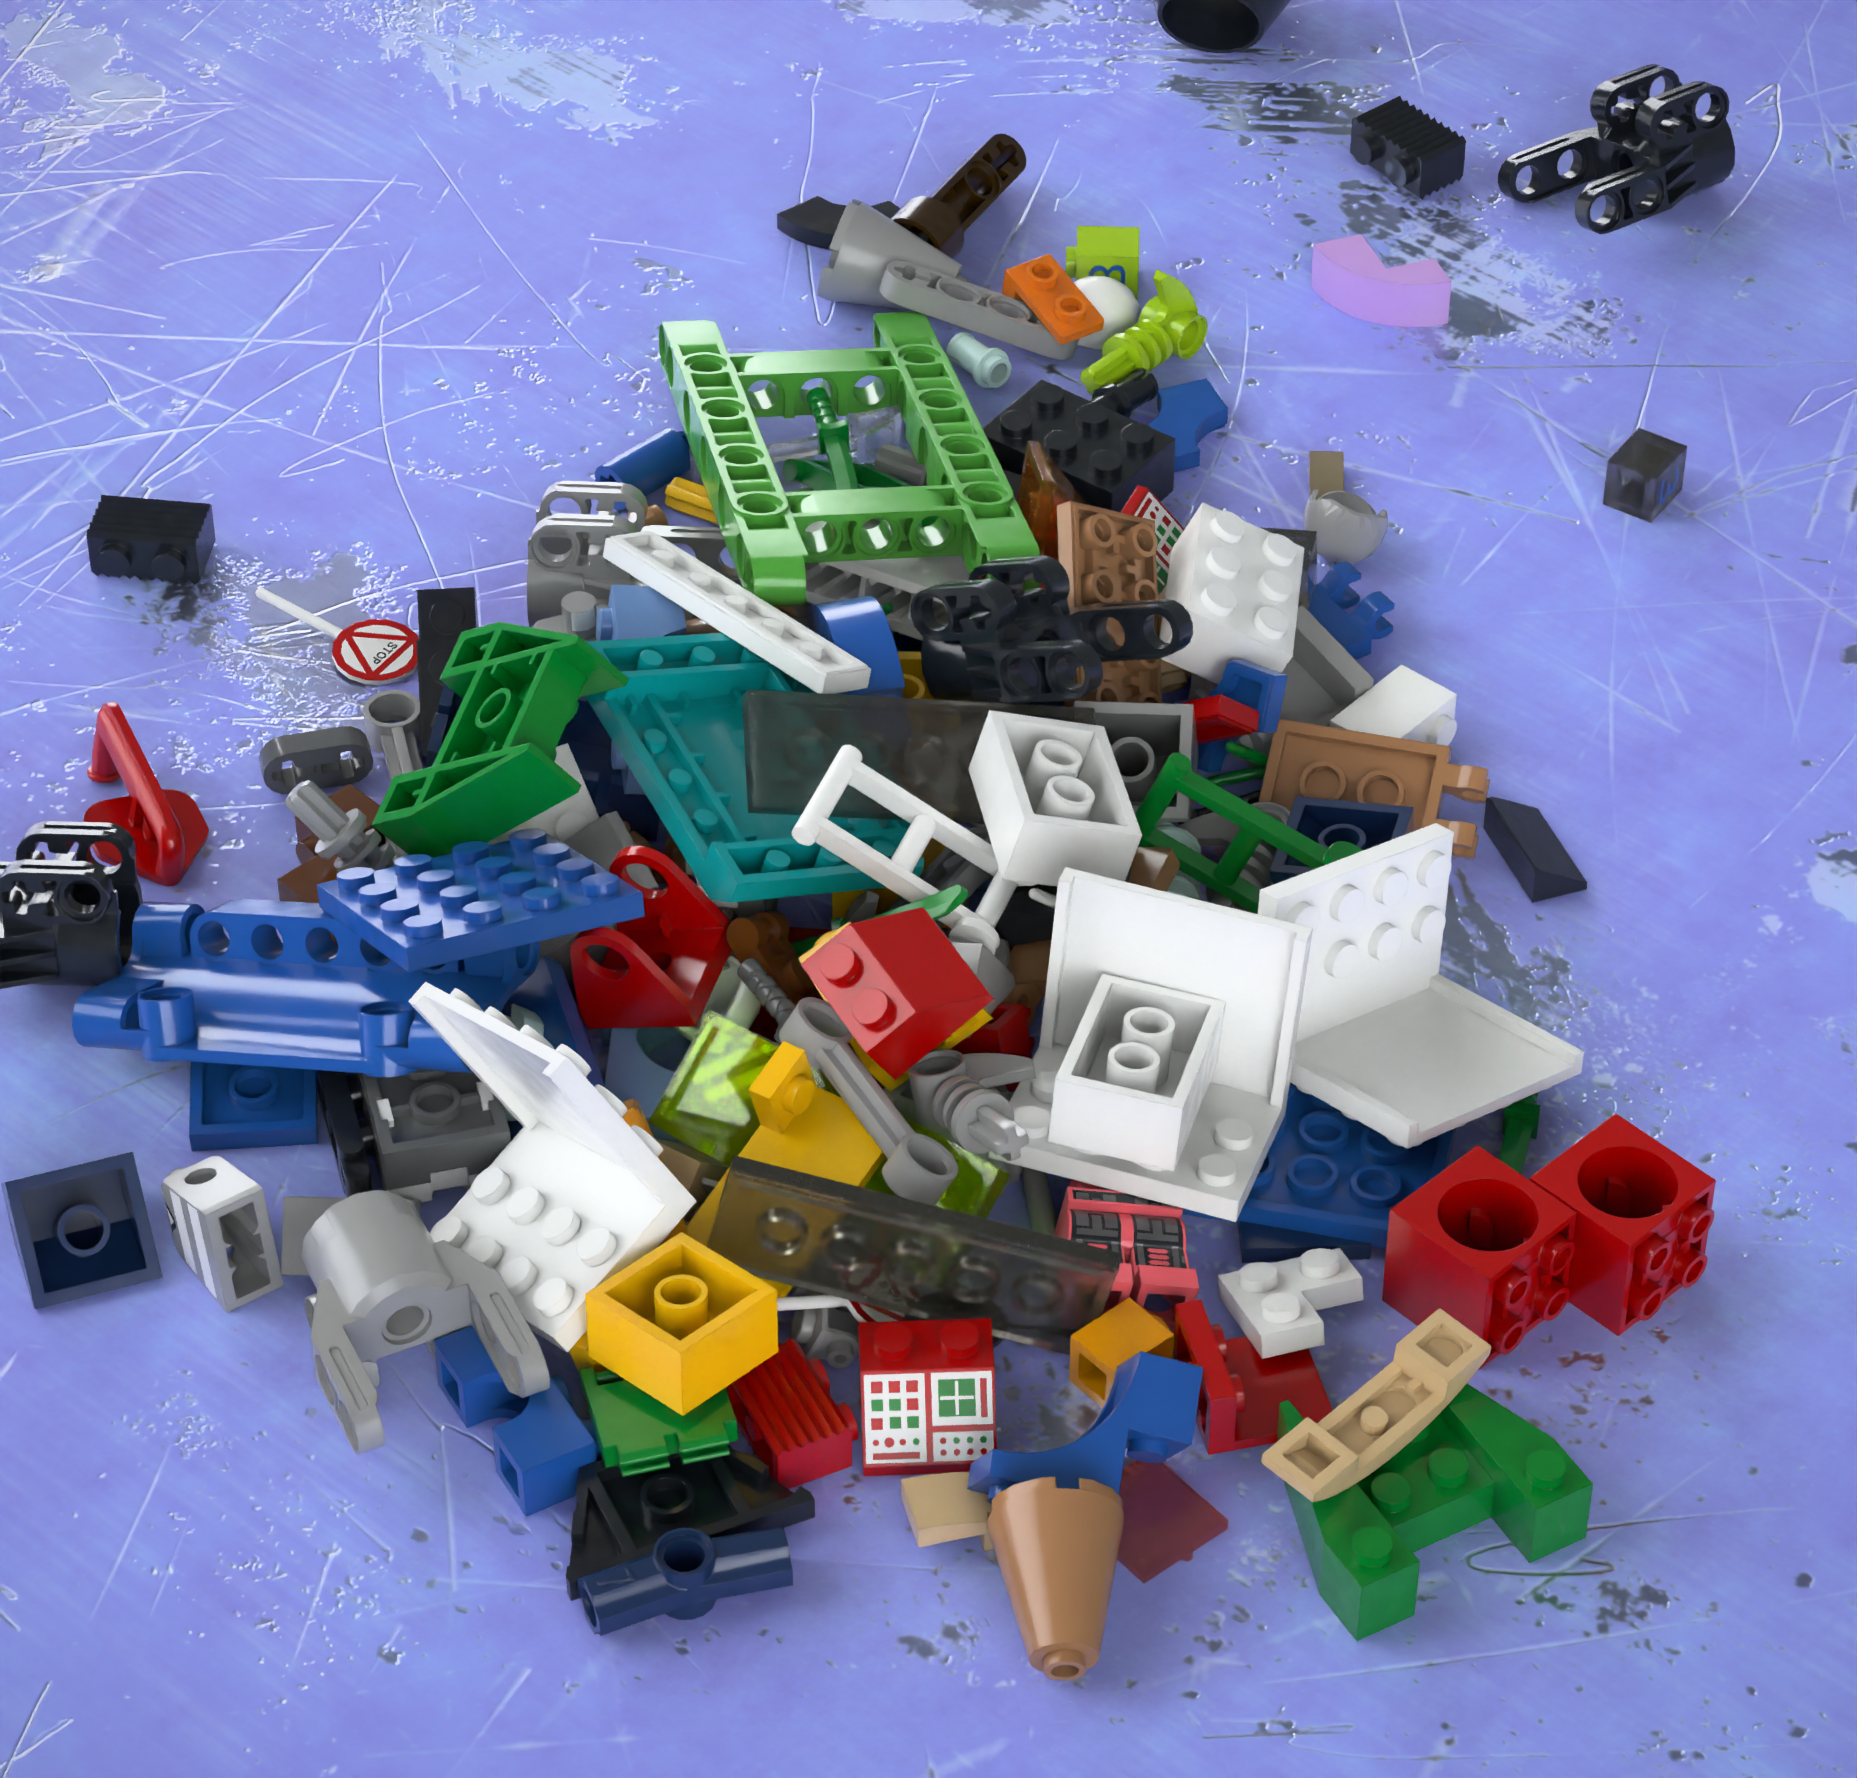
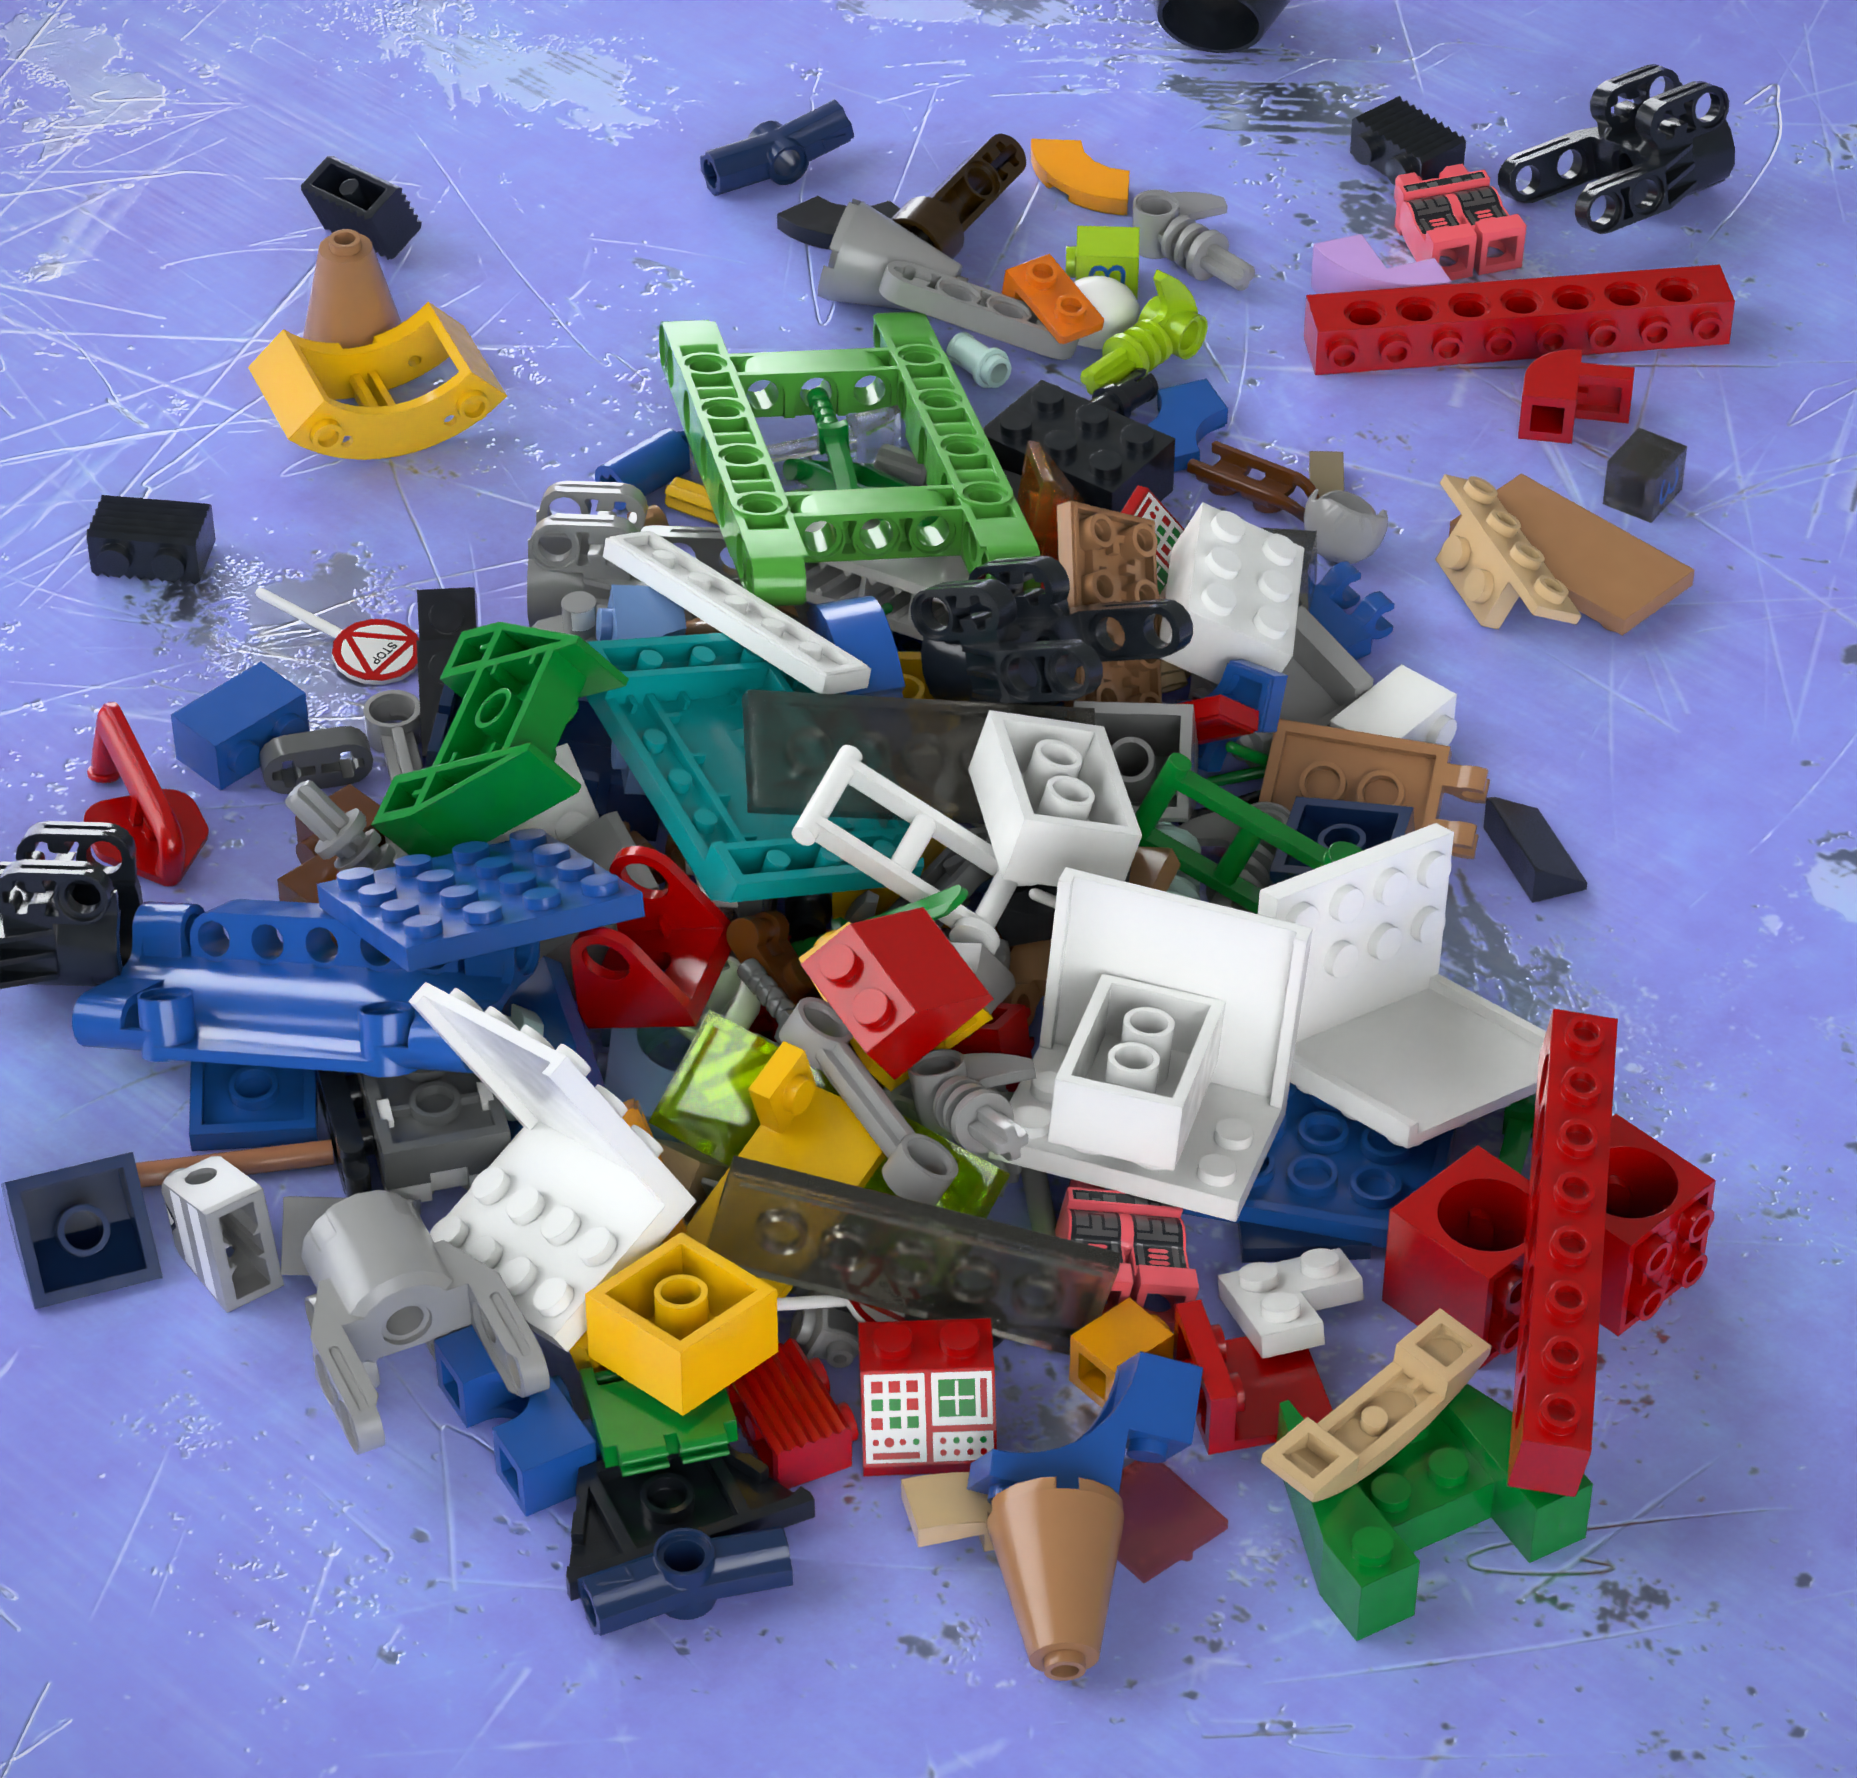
(230, 725): none -> blue brick
(247, 1161): none -> nougat bar
(308, 376): none -> yellow window
(348, 293): none -> medium nougat cone
(363, 203): none -> black brick
(776, 150): none -> dark blue piece
(808, 915): none -> black pin
(1078, 175): none -> light orange tile
(1172, 233): none -> light grey piece
(1267, 495): none -> reddish brown piece
(1458, 220): none -> coral hips
(1495, 562): none -> tan bracket
(1517, 319): none -> red brick
(1563, 1255): none -> red brick
(1564, 388): none -> red brick
(1601, 565): none -> medium nougat tile

